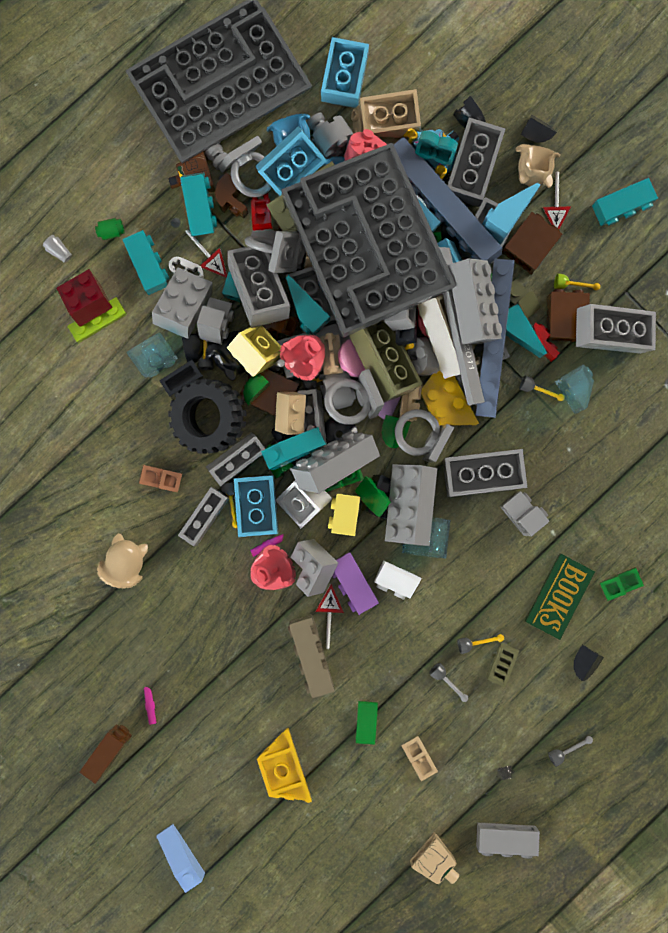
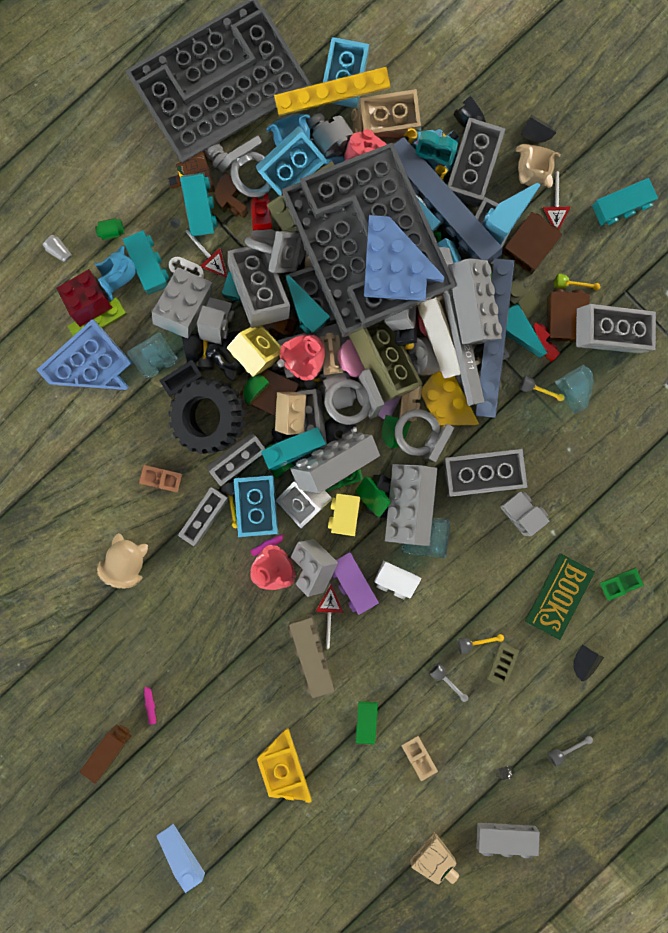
(87, 361): none -> medium blue wing
(115, 272): none -> dark azure hair
(332, 91): none -> yellow plate
(395, 263): none -> medium blue wing

